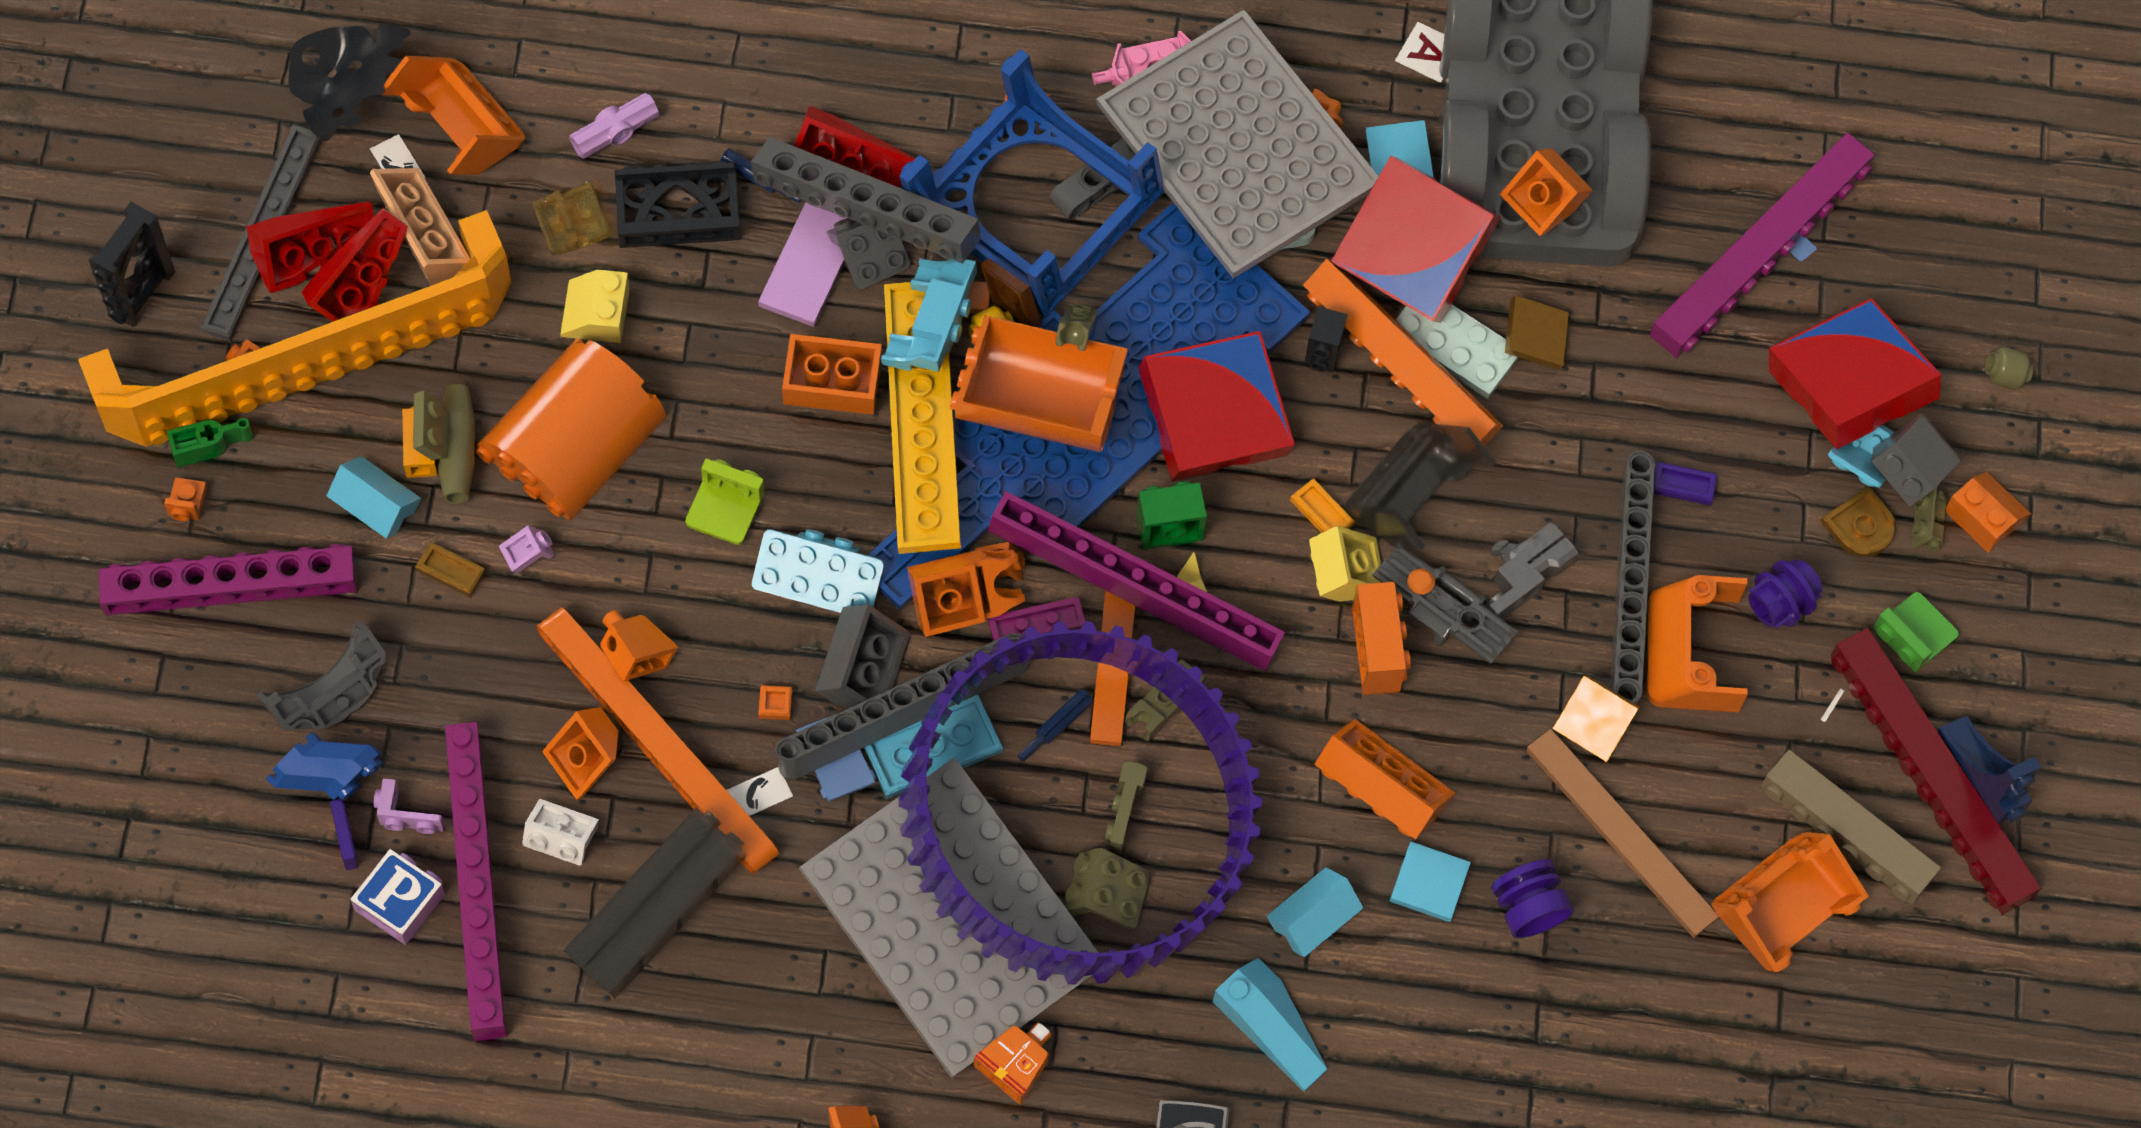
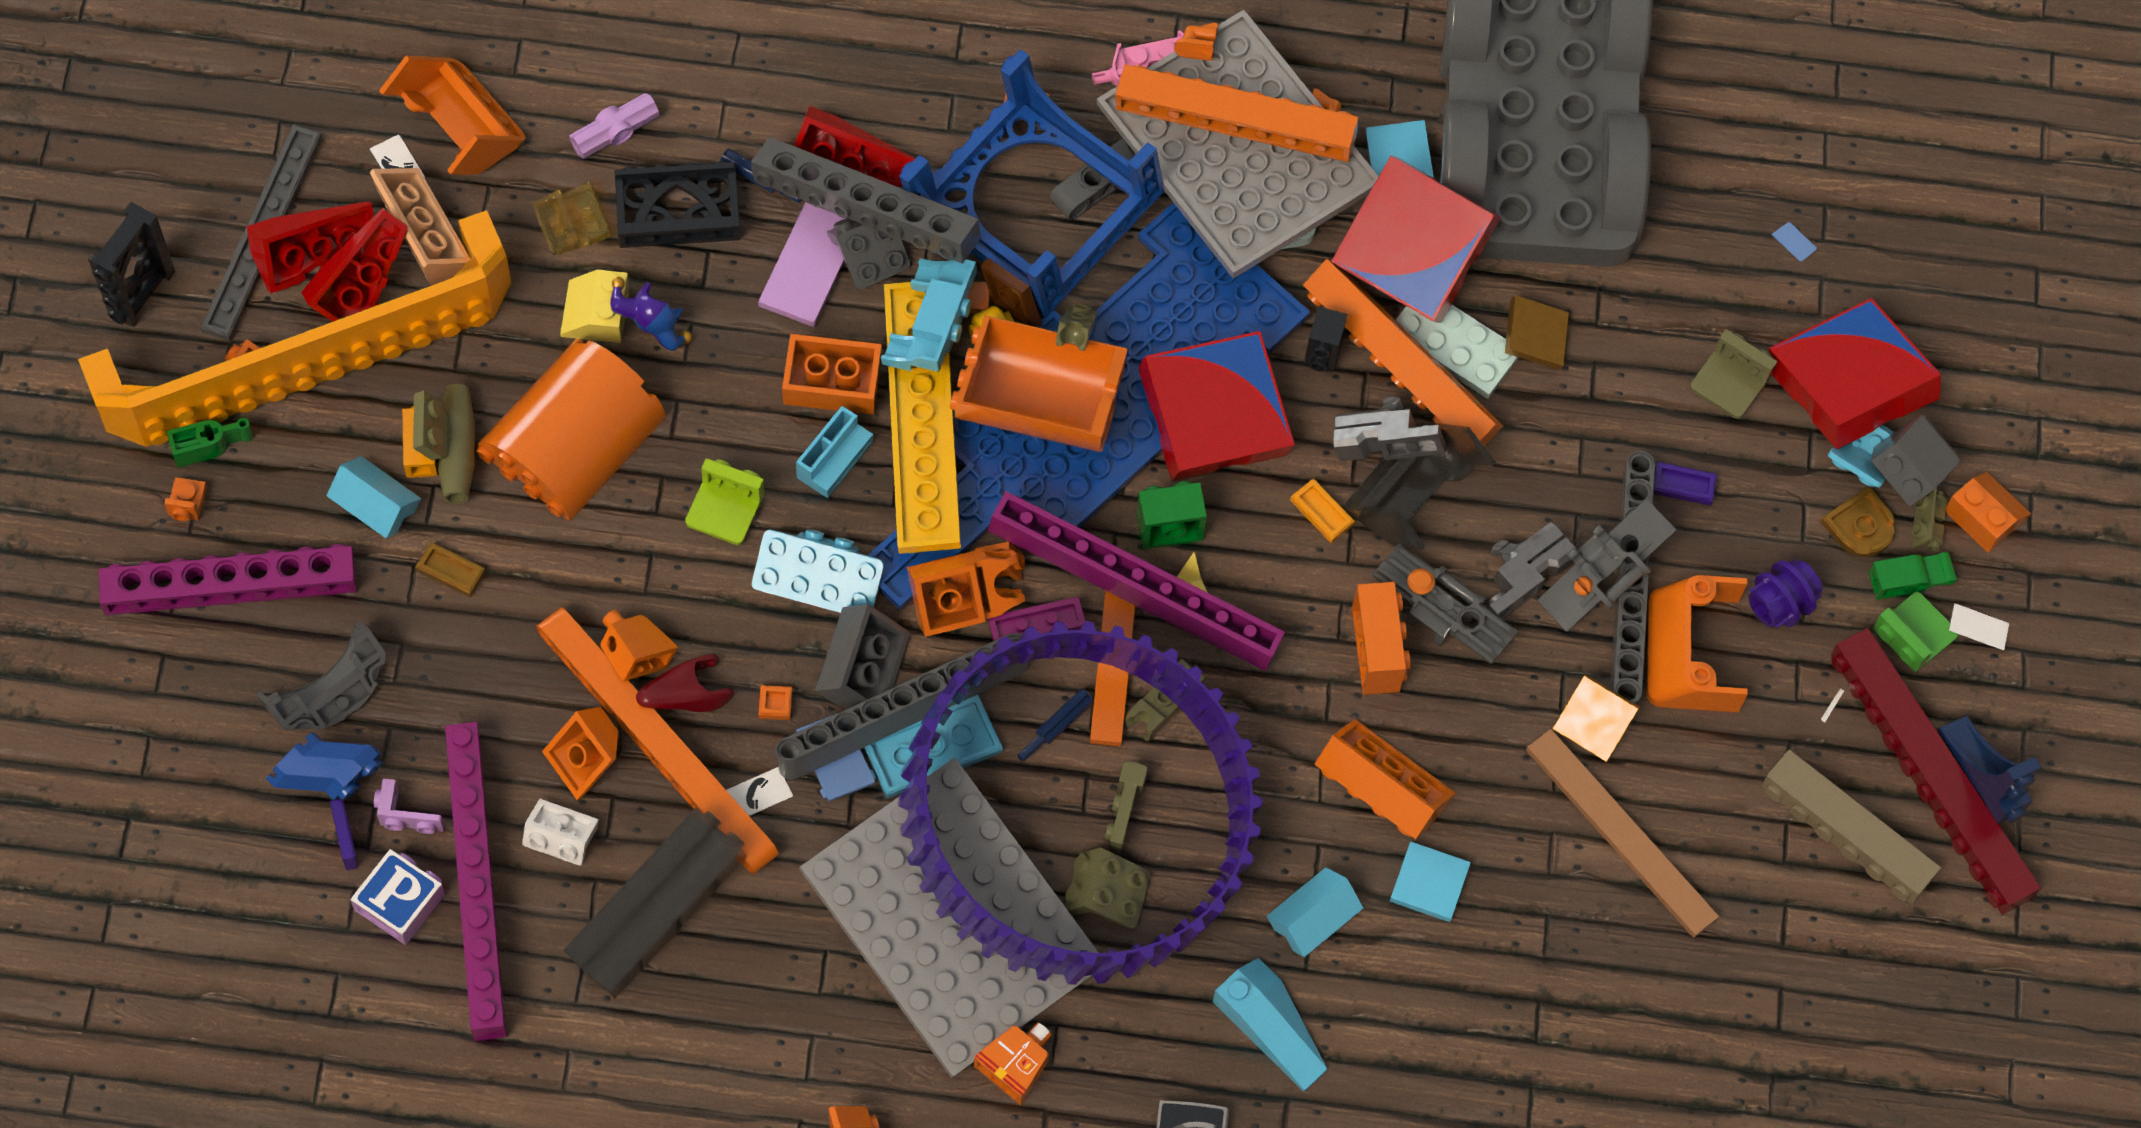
(347, 88): black piece -> none
(526, 548): lavender bracket -> none
(649, 315): none -> piece
(681, 689): none -> dark red animal
(833, 452): none -> medium azure piece
(1197, 42): none -> orange piece
(1236, 112): none -> orange brick
(1342, 561): light yellow slope -> none
(1387, 431): none -> flat silver plate
(1423, 51): white sticker -> none
(1532, 898): dark purple wheel -> none
(1545, 191): orange slope -> none
(1598, 558): none -> dark grey piece
(1733, 374): none -> olive bracket
(1762, 245): magenta brick -> none
(1789, 897): orange windscreen -> none
(1910, 574): none -> green piece
(1979, 626): none -> white sticker
(2009, 368): olive head -> none

